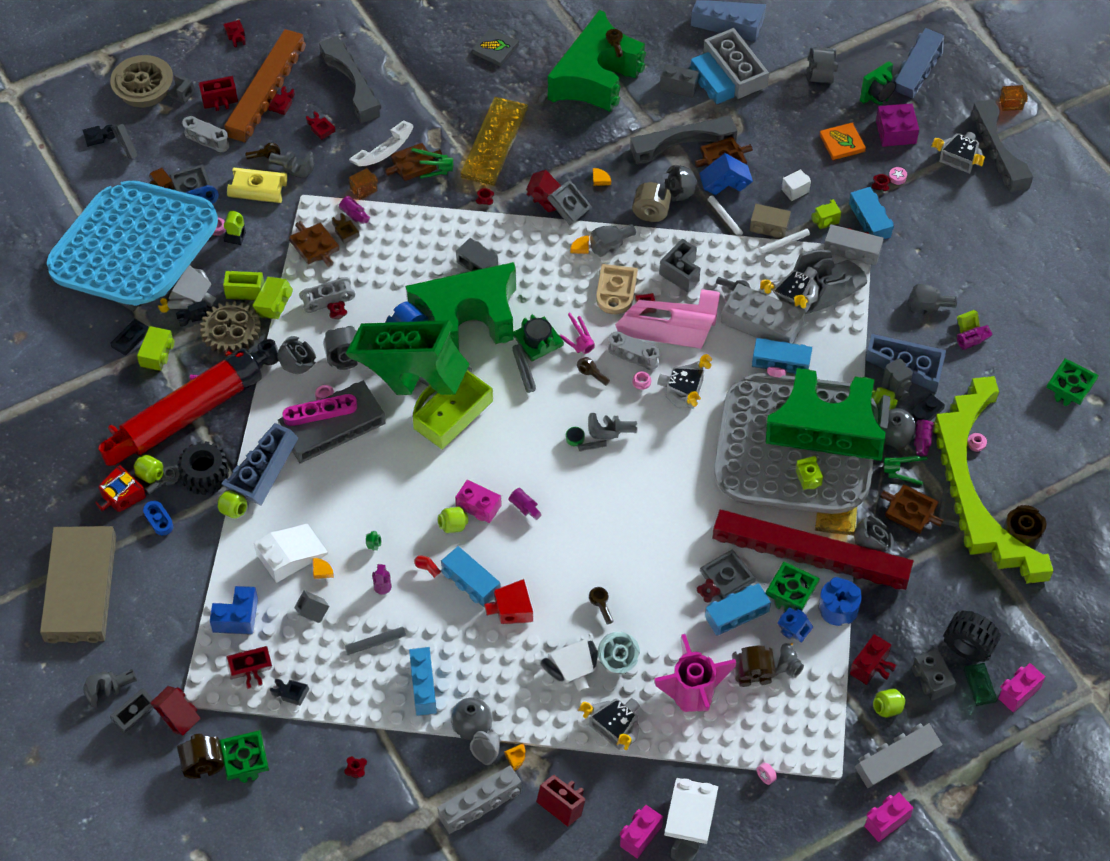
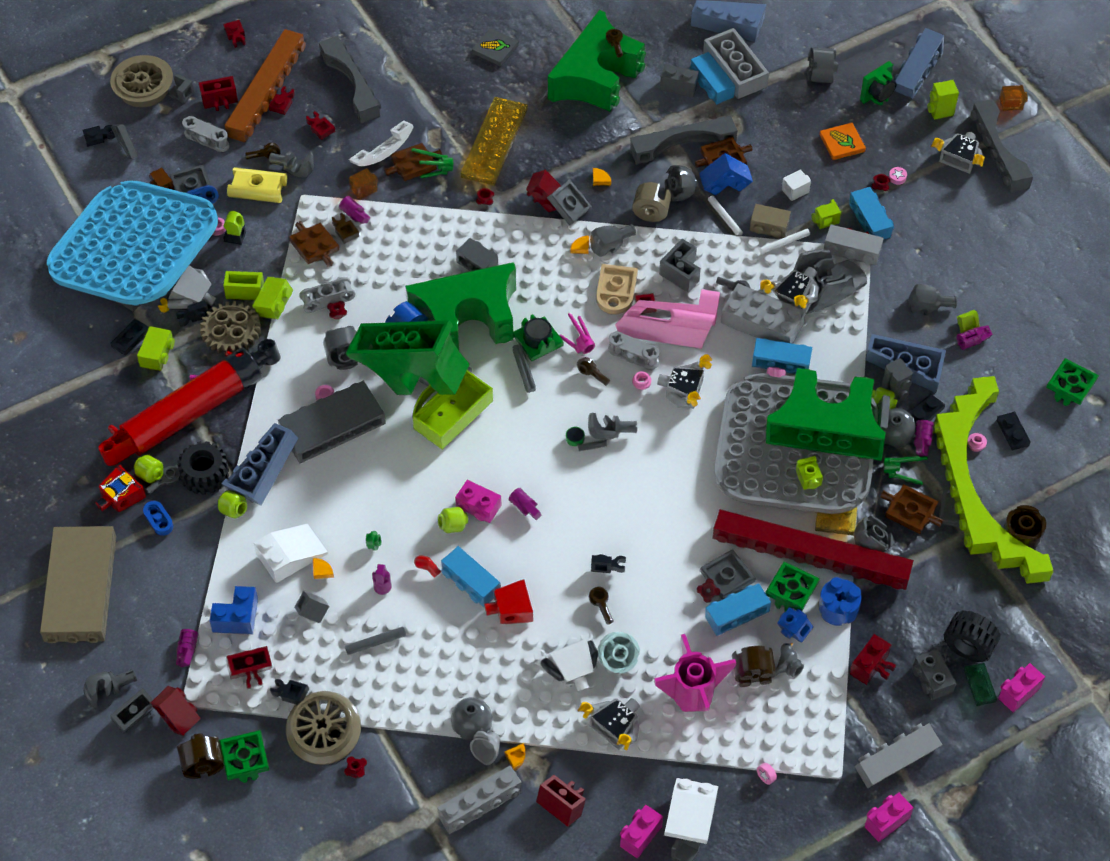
(186, 647): none -> magenta hinge
(296, 356): dark grey cylinder -> none
(320, 413): dark pink beam -> none
(341, 746): none -> dark tan piece
(422, 681): dark azure brick -> none
(605, 564): none -> black plate
(889, 703): lime head -> none
(897, 124): magenta brick -> none
(943, 99): none -> lime brick
(1013, 431): none -> black plate

